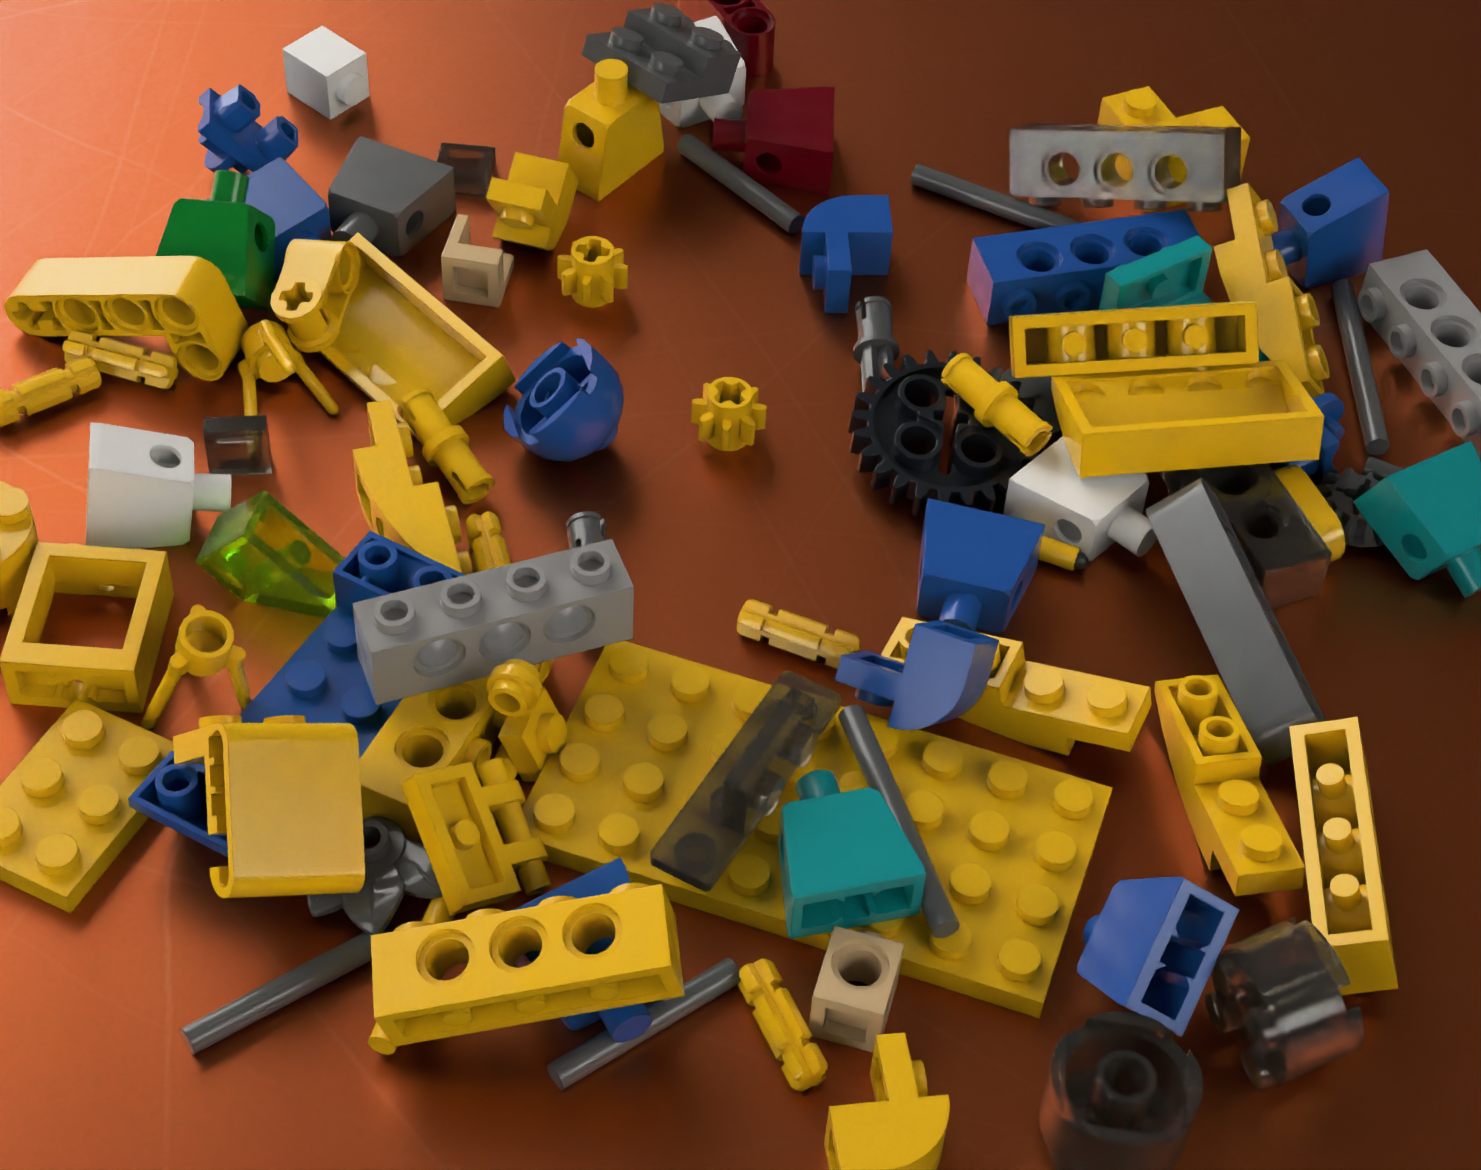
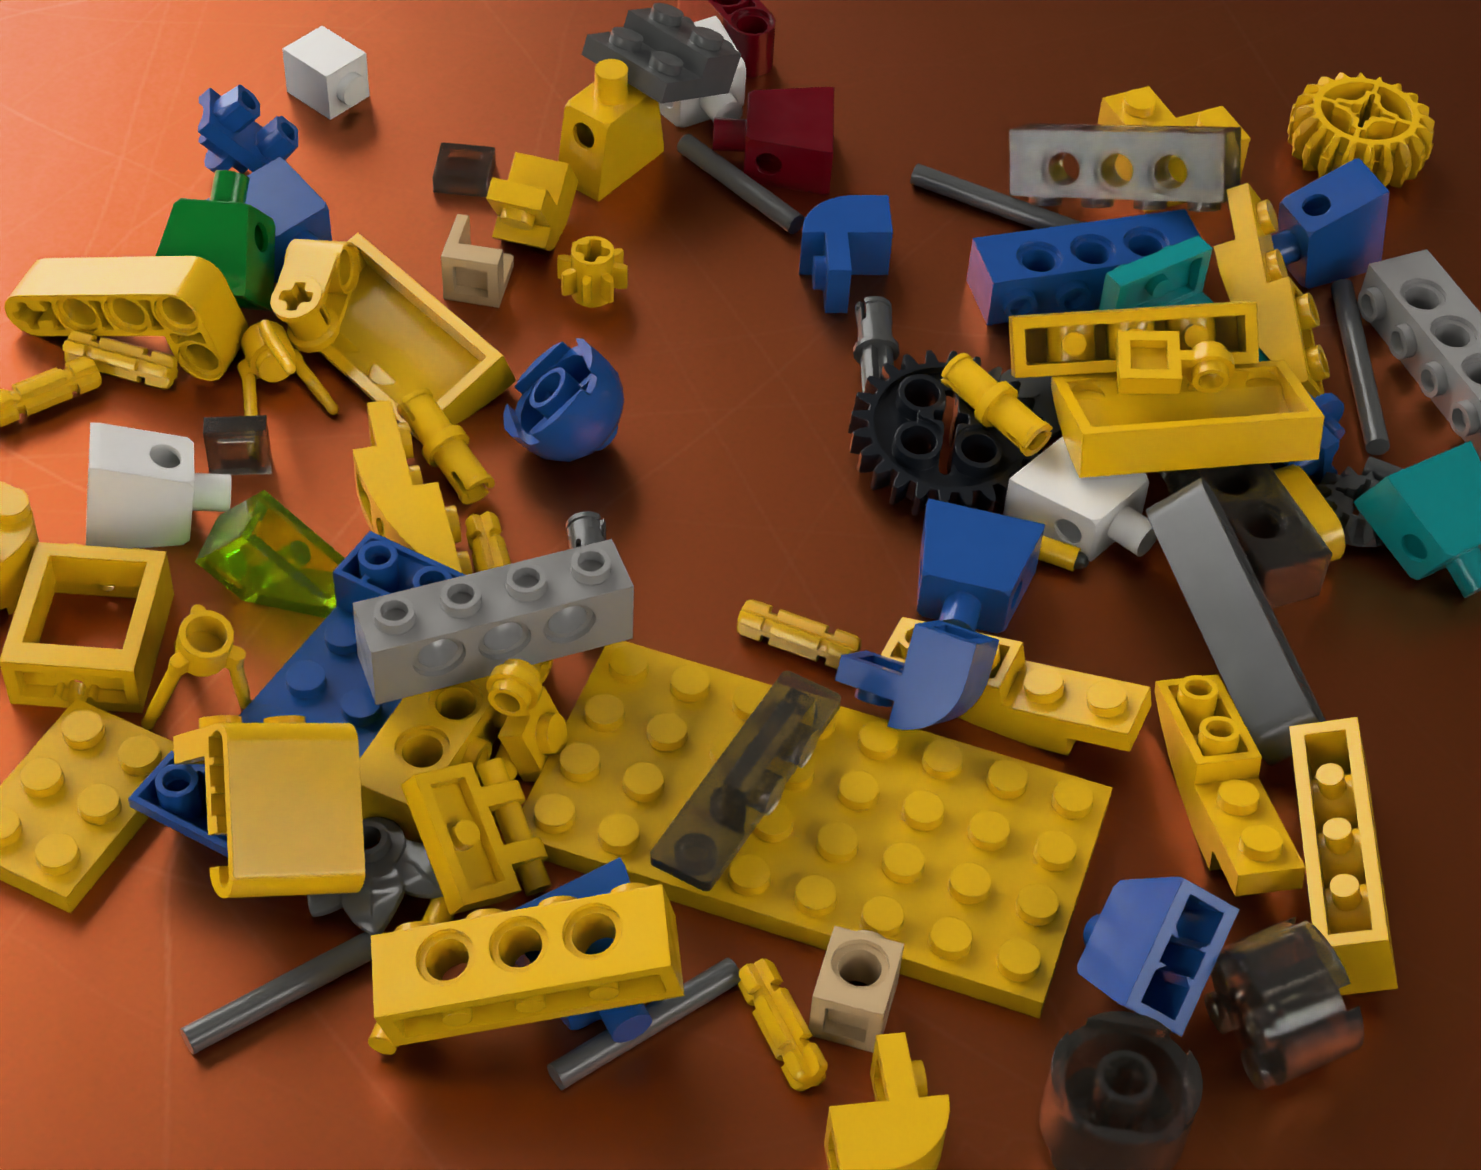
(389, 197): dark grey torso -> none
(728, 414): yellow gear -> none
(844, 859): teal torso -> none
(879, 777): dark grey bar -> none
(1155, 364): none -> yellow plate
(1362, 121): none -> yellow gear

